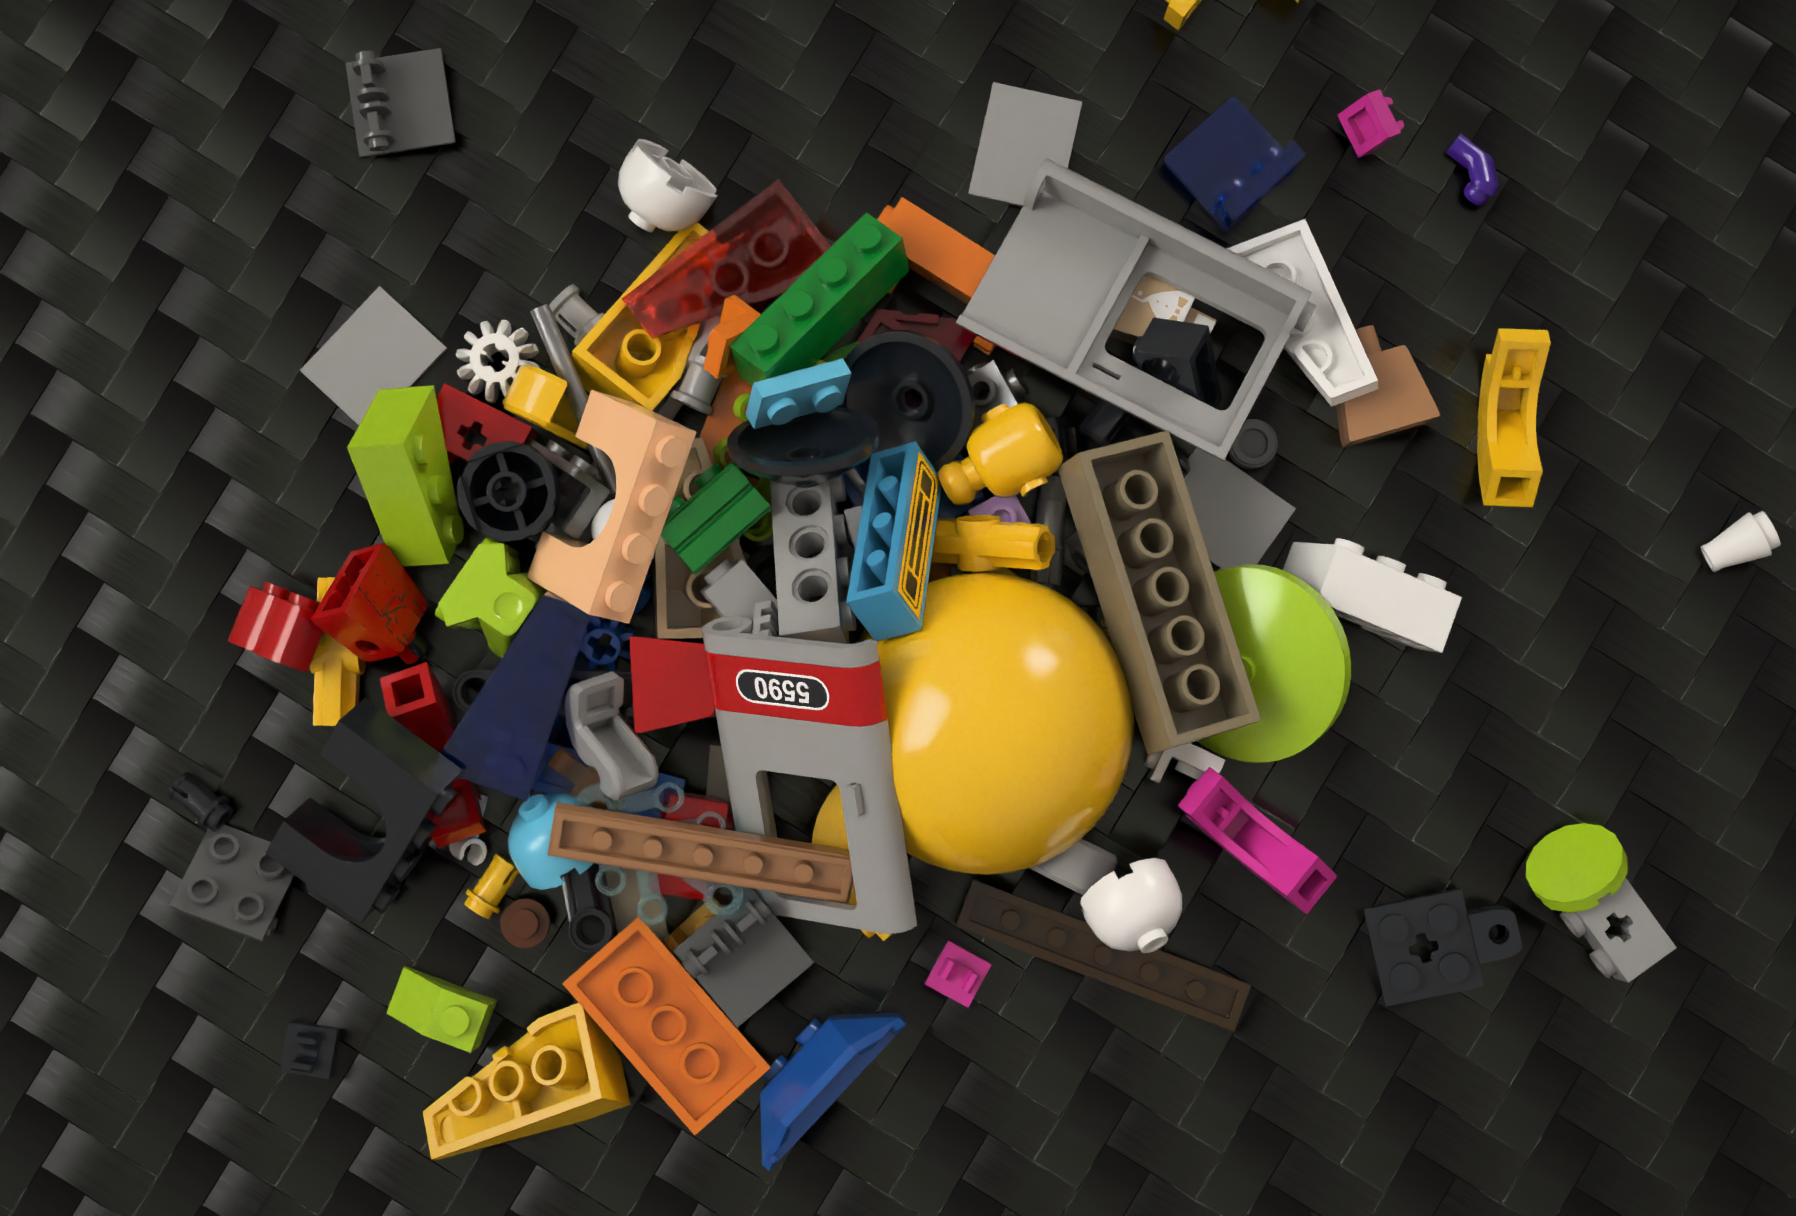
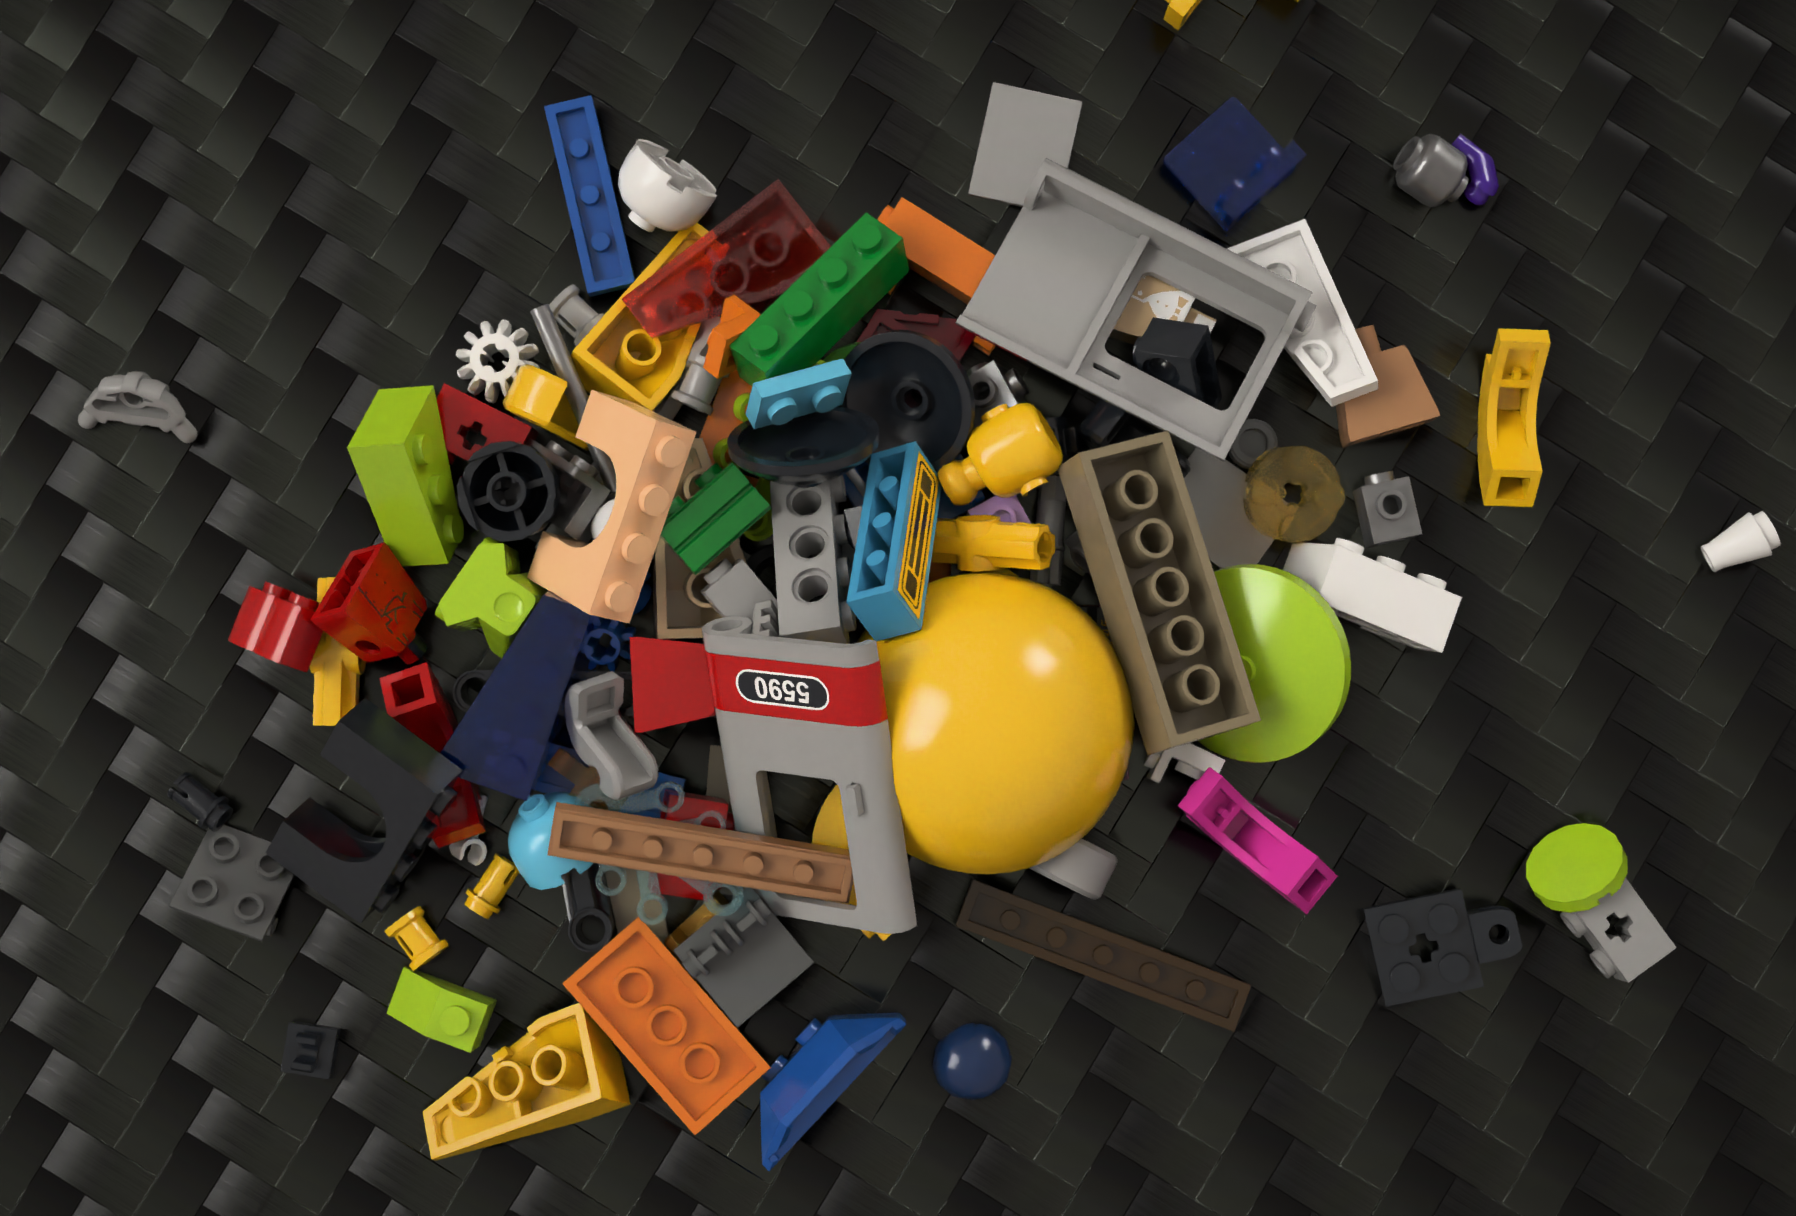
(139, 402): none -> light grey piece
(371, 352): light grey piece -> none
(399, 102): dark grey hinge -> none
(416, 938): none -> yellow bush
(525, 923): reddish brown plate -> none
(590, 195): none -> blue plate
(958, 973): dark pink tile -> none
(972, 1061): none -> dark blue hair
(1135, 909): white cylinder -> none
(1265, 490): none -> clear yellow plate
(1370, 123): dark pink tile -> none
(1386, 509): none -> flat silver brick
(1431, 170): none -> flat silver head

